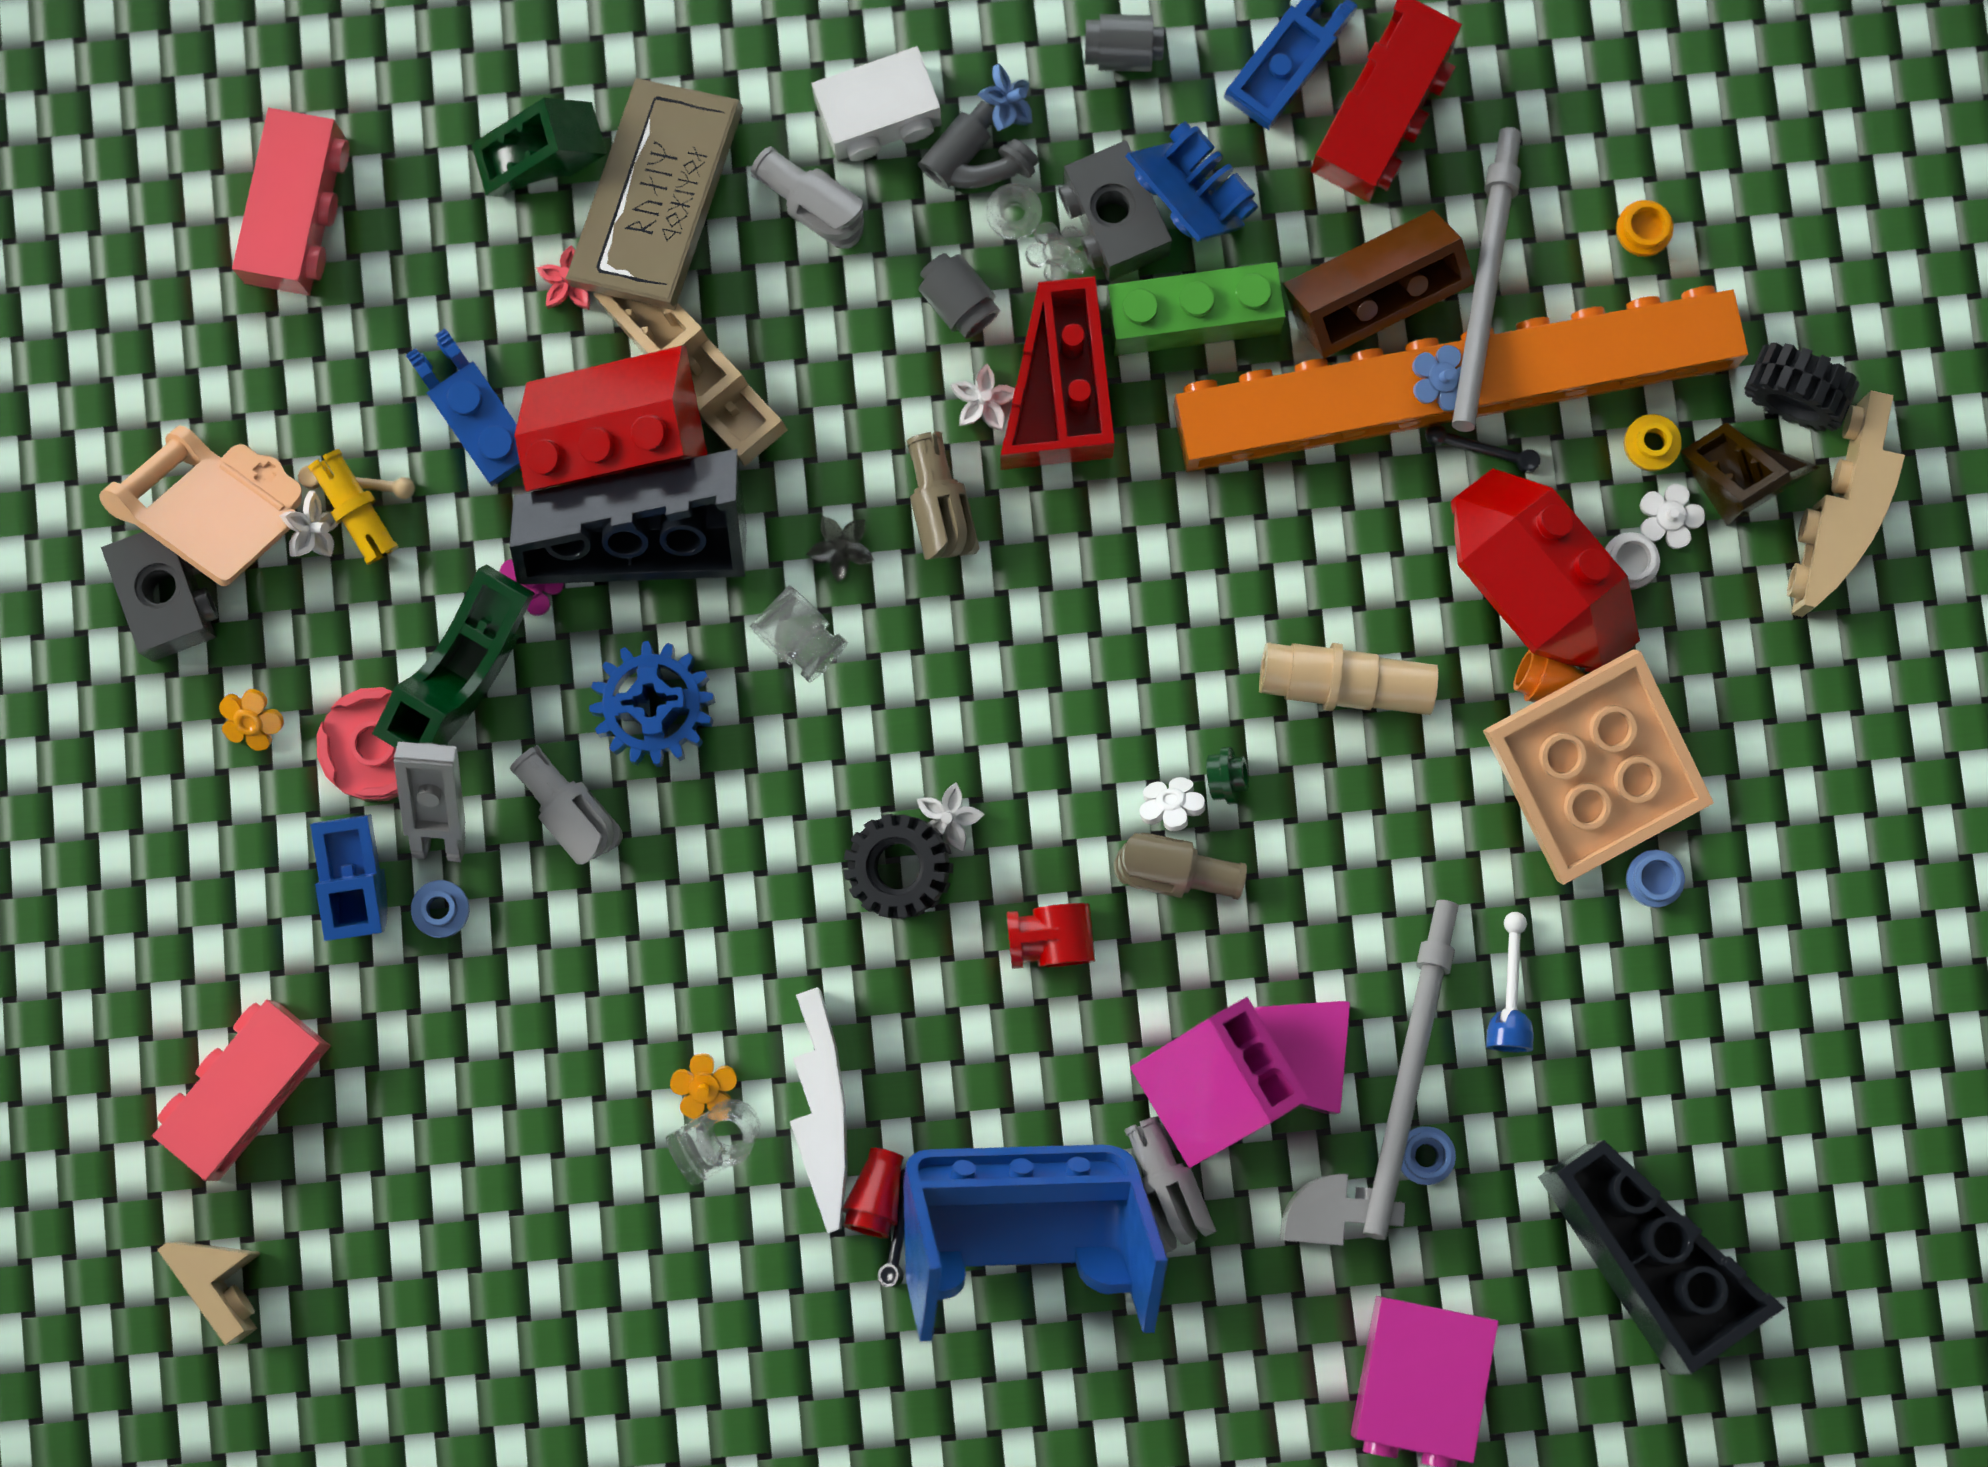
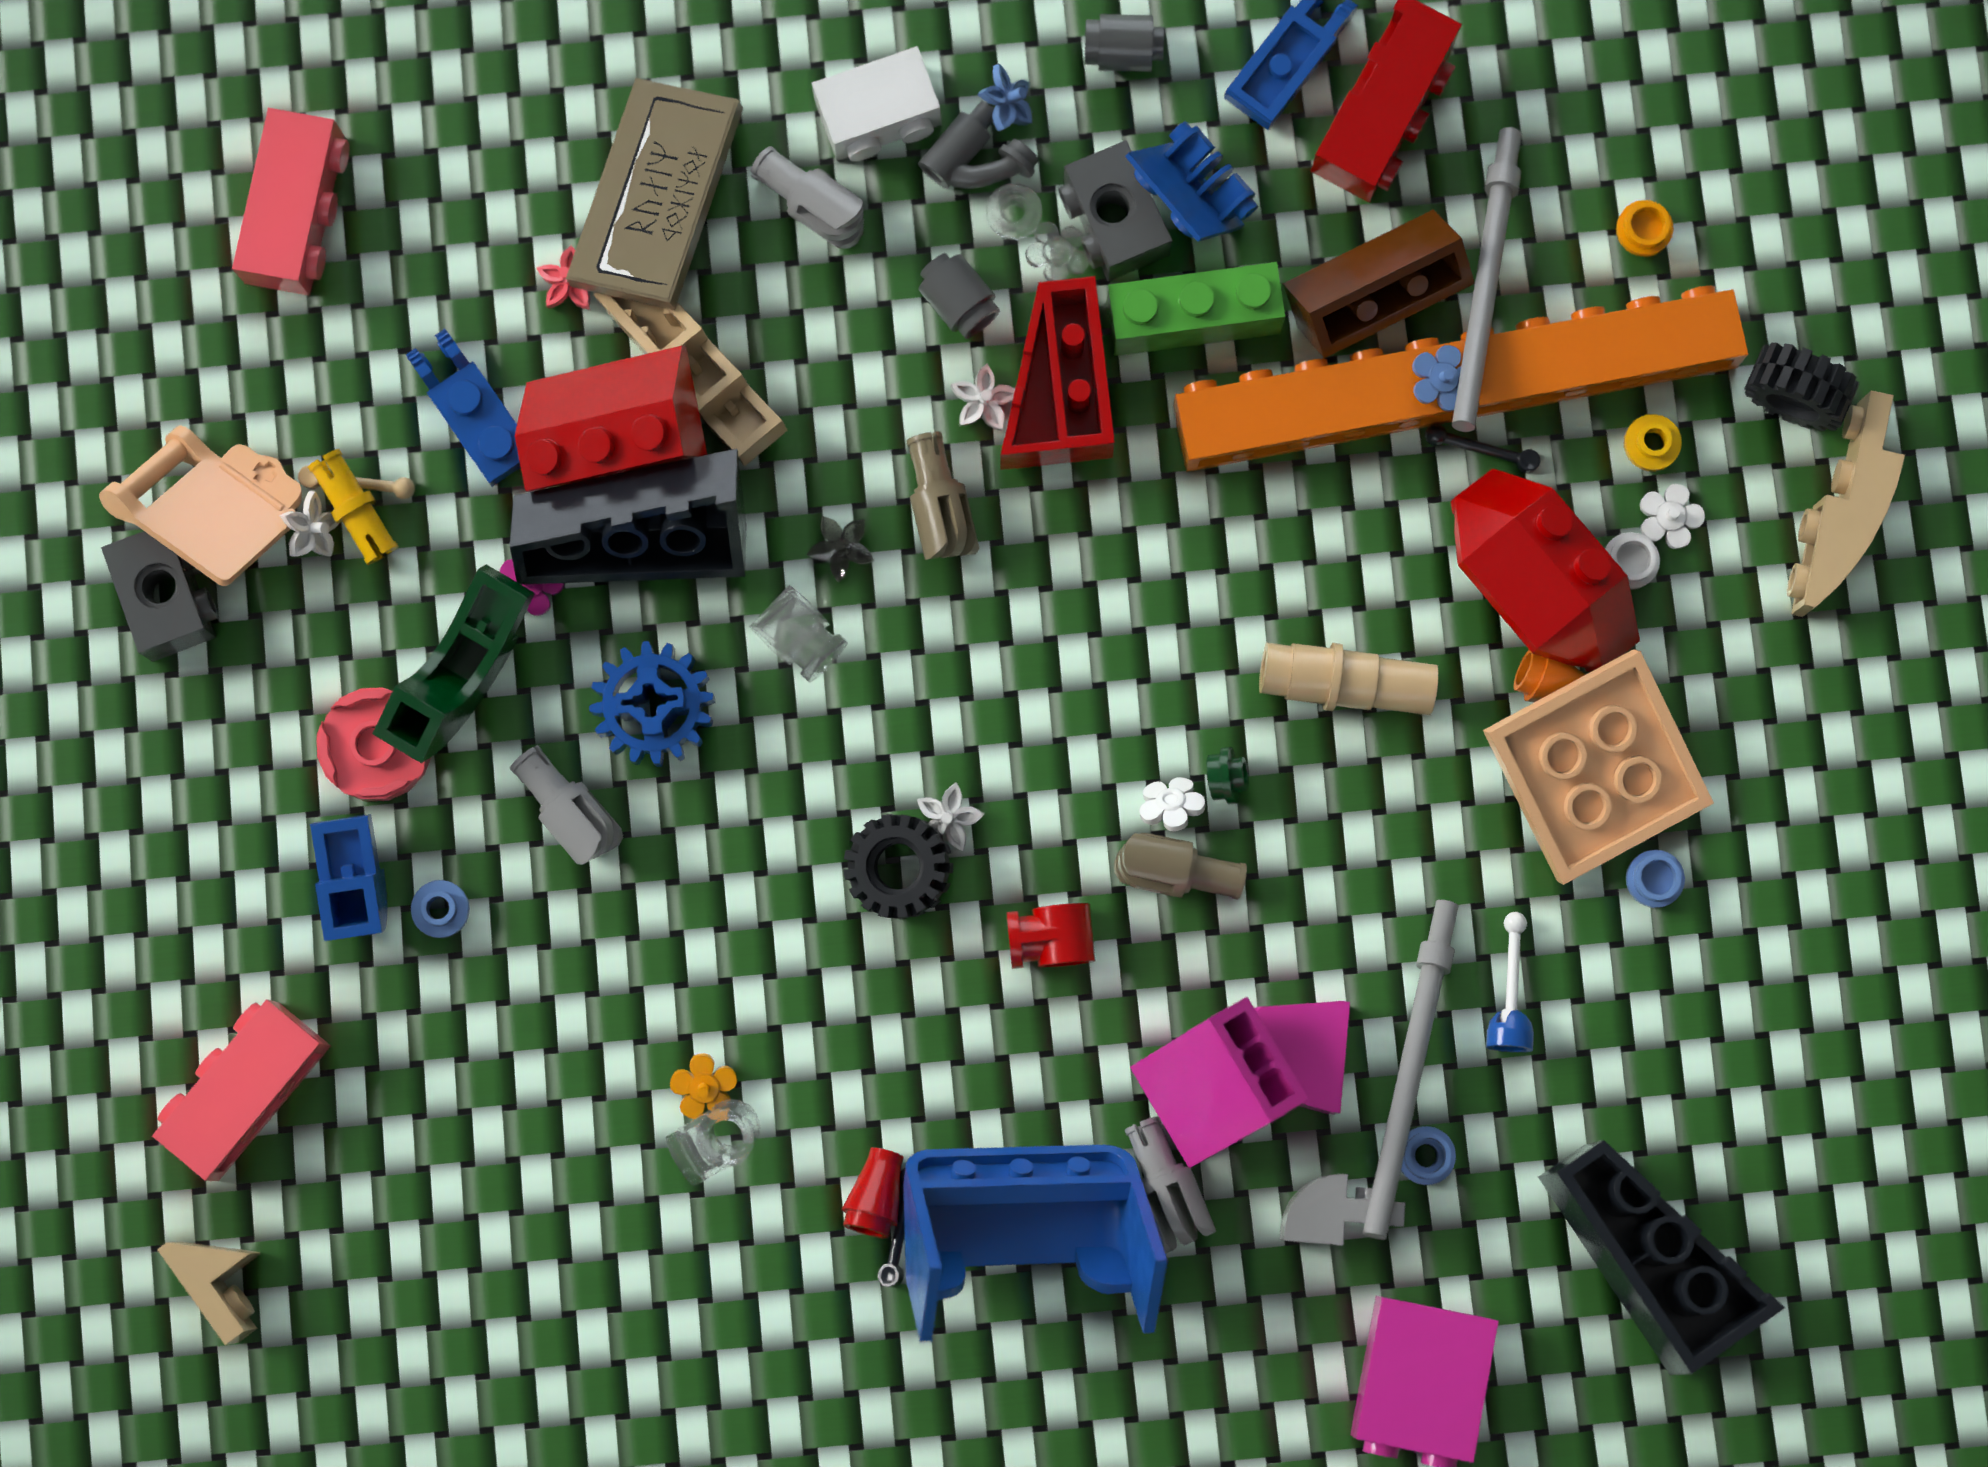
(249, 719): light orange plant -> none
(430, 797): light grey hinge -> none
(539, 144): dark green arch -> none
(824, 1132): white slope -> none
(1740, 471): dark brown slope -> none

